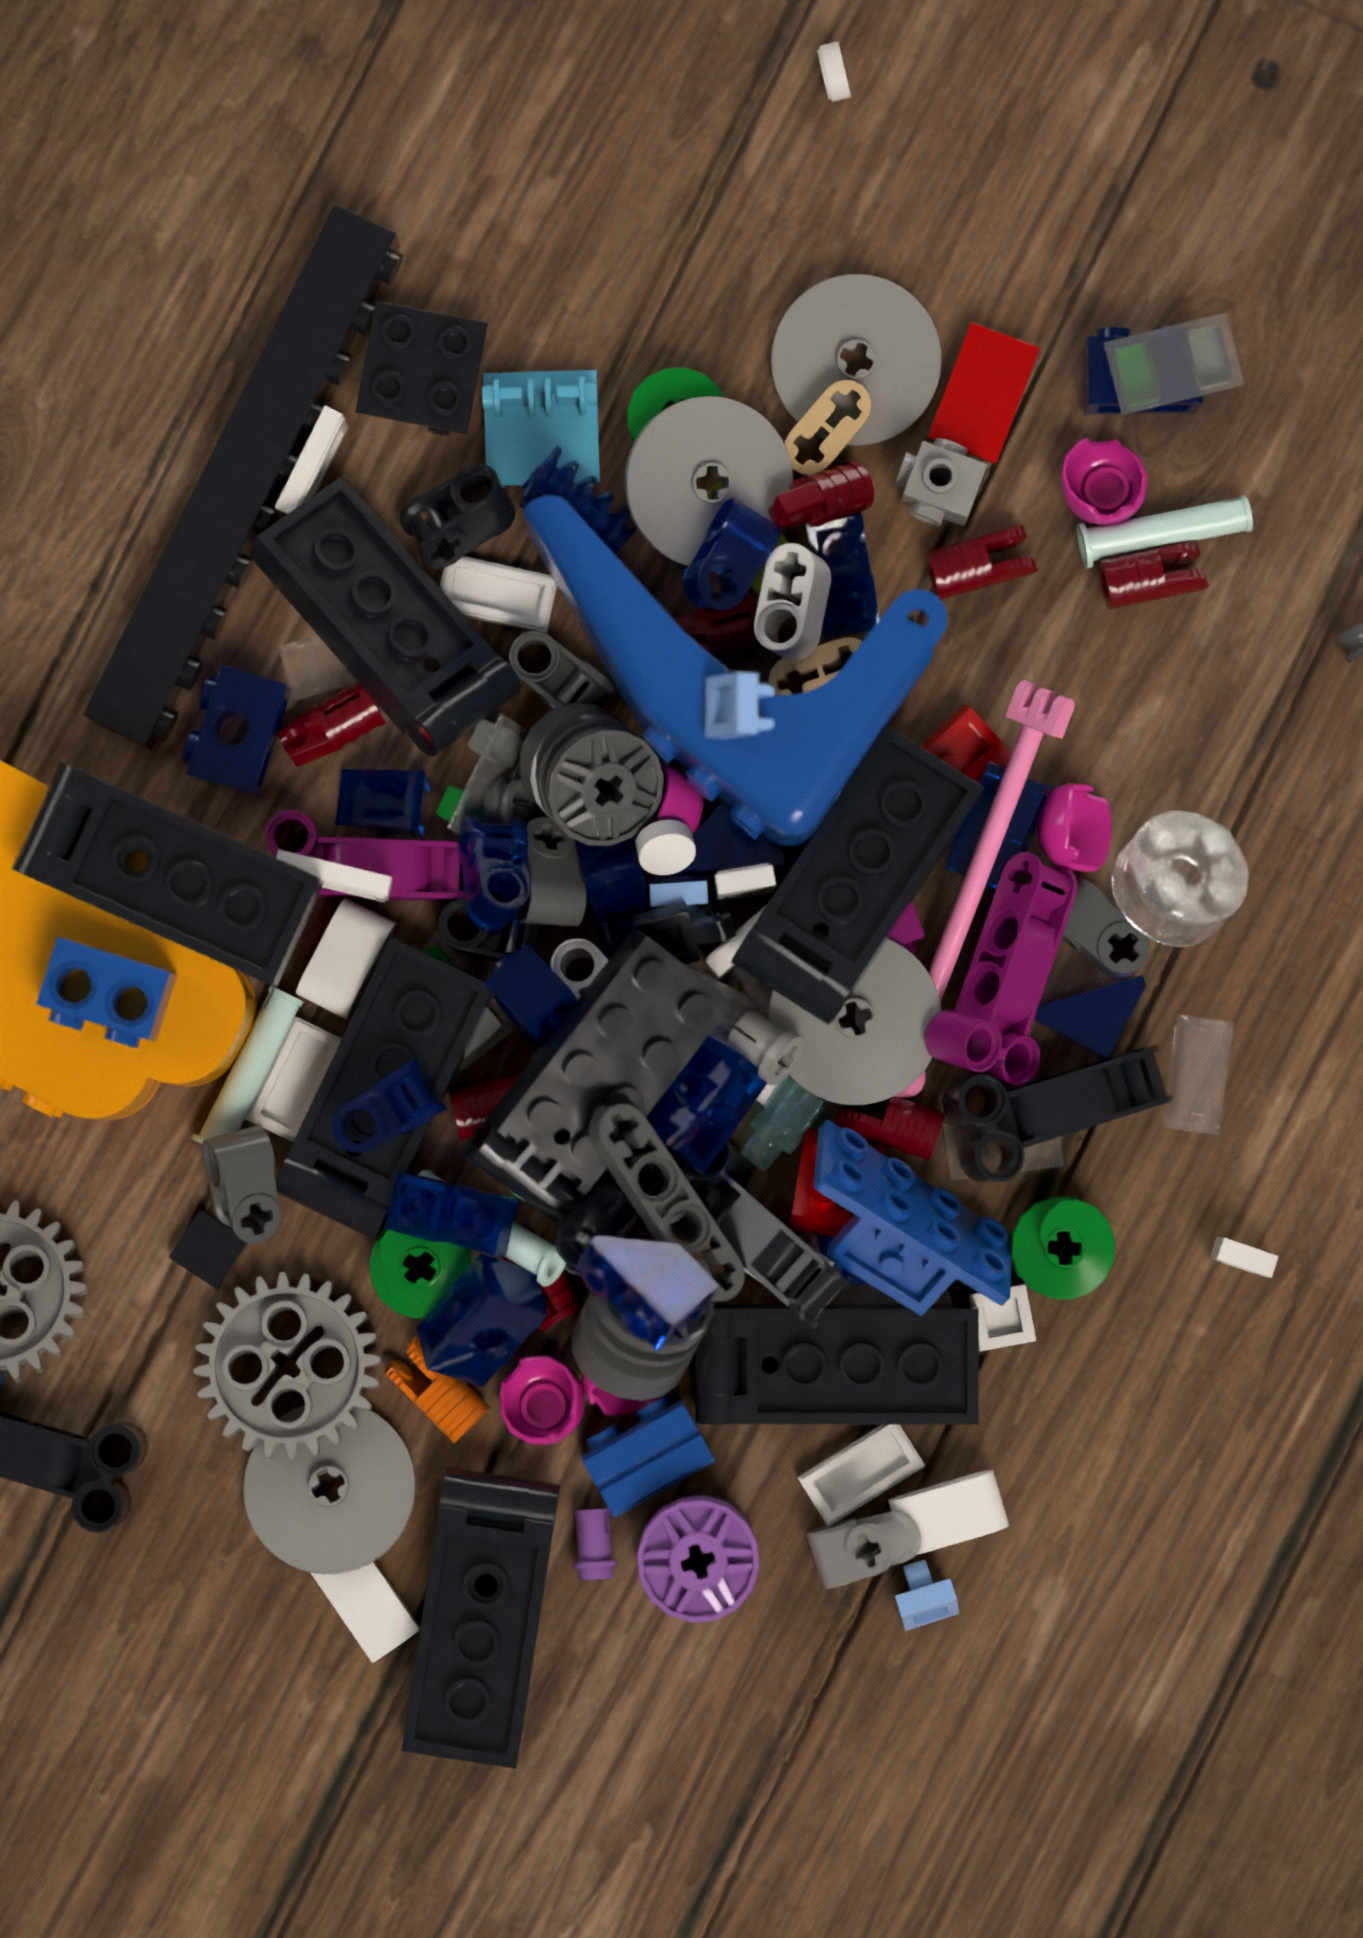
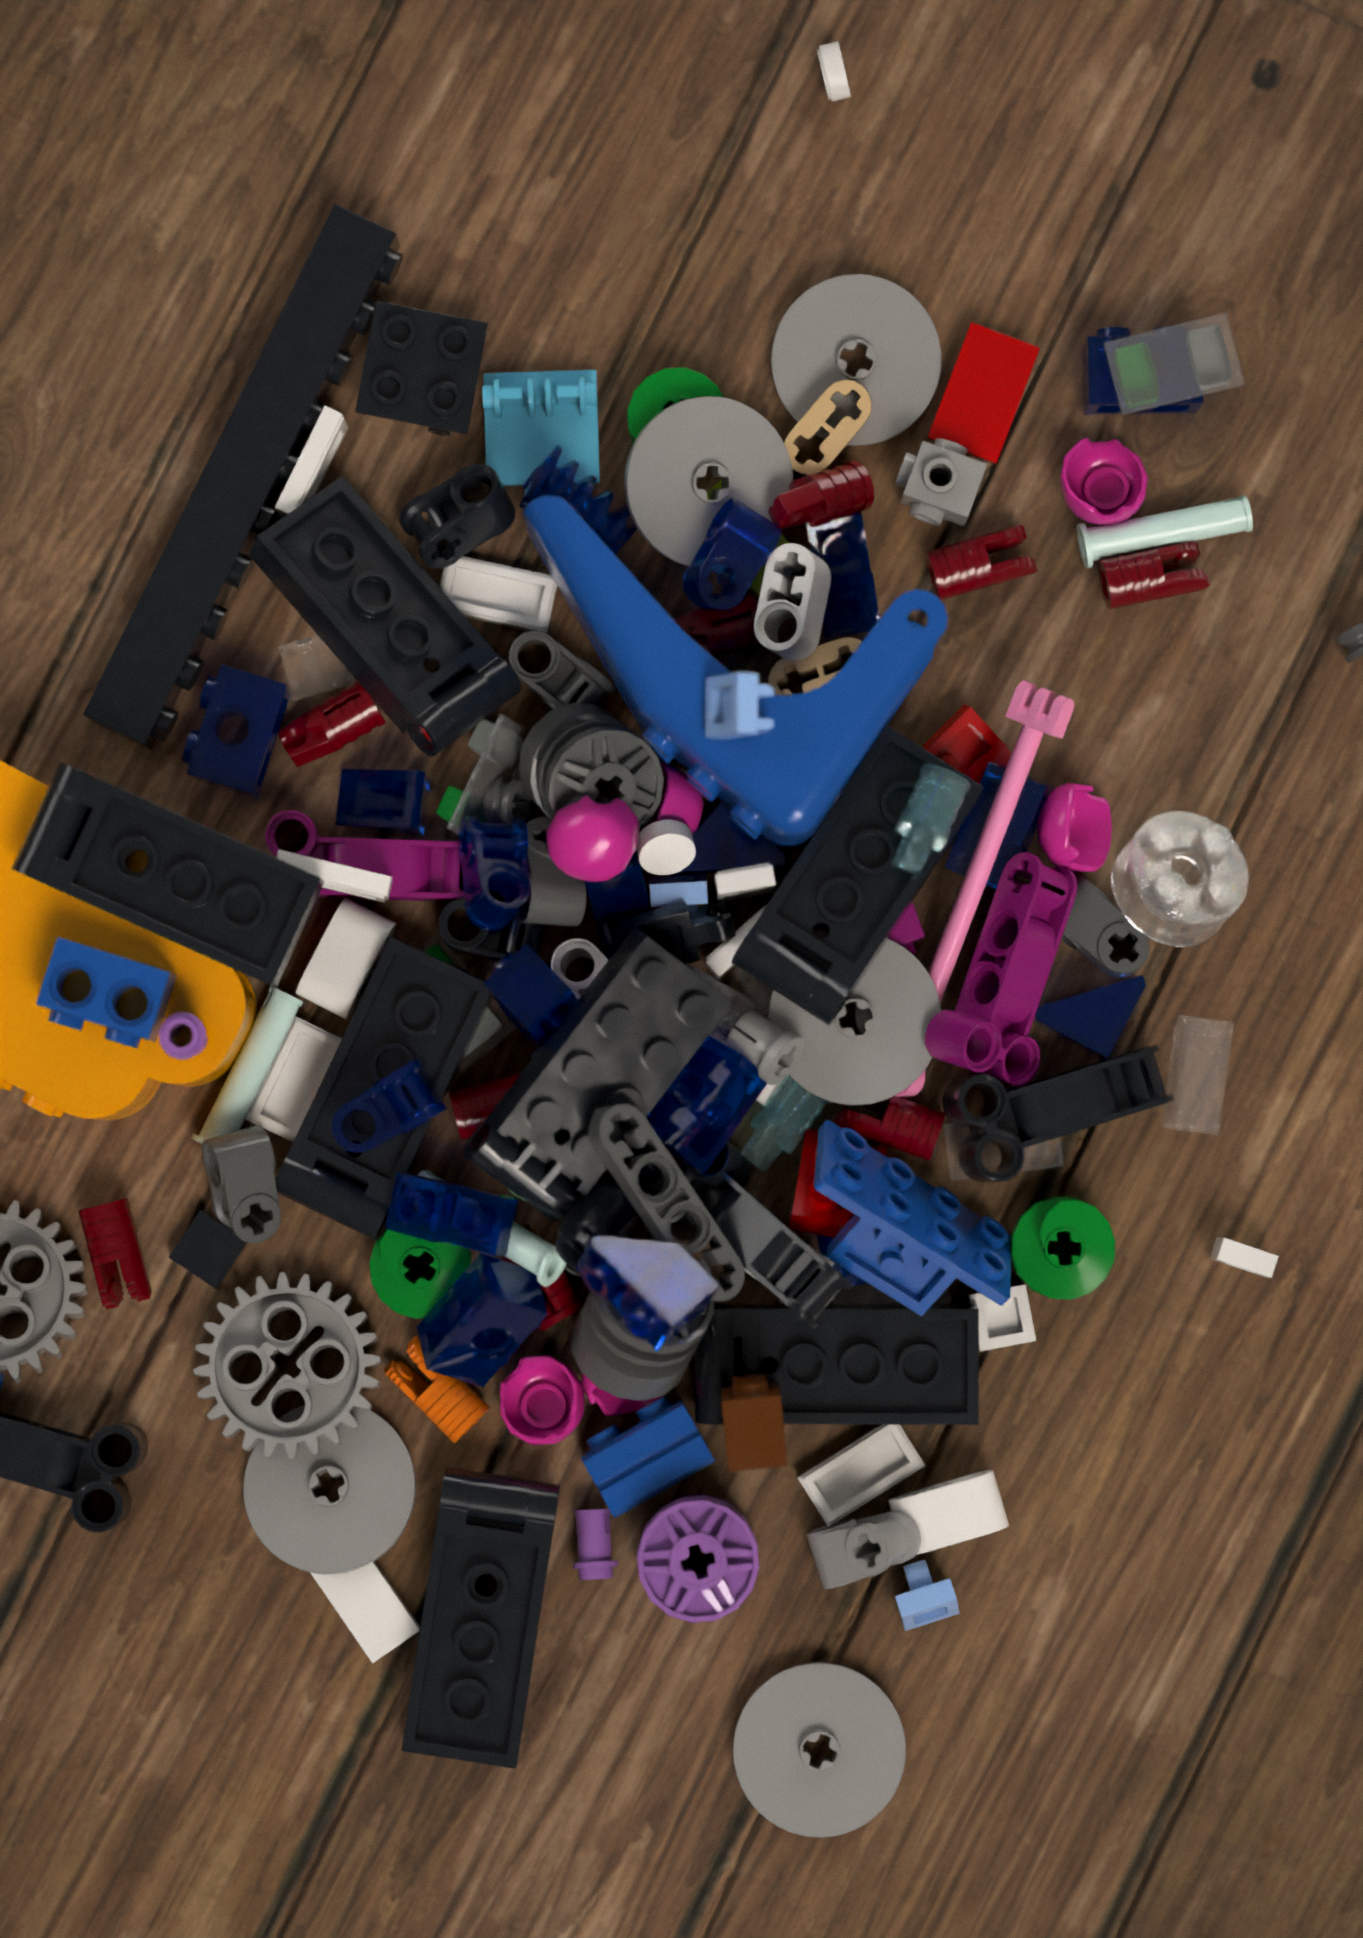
(113, 1237): none -> dark red hinge
(170, 1029): none -> medium lavender pin
(593, 839): none -> dark pink hair
(753, 1423): none -> reddish brown brick
(778, 1770): none -> light grey piece
(929, 815): none -> clear light blue hinge

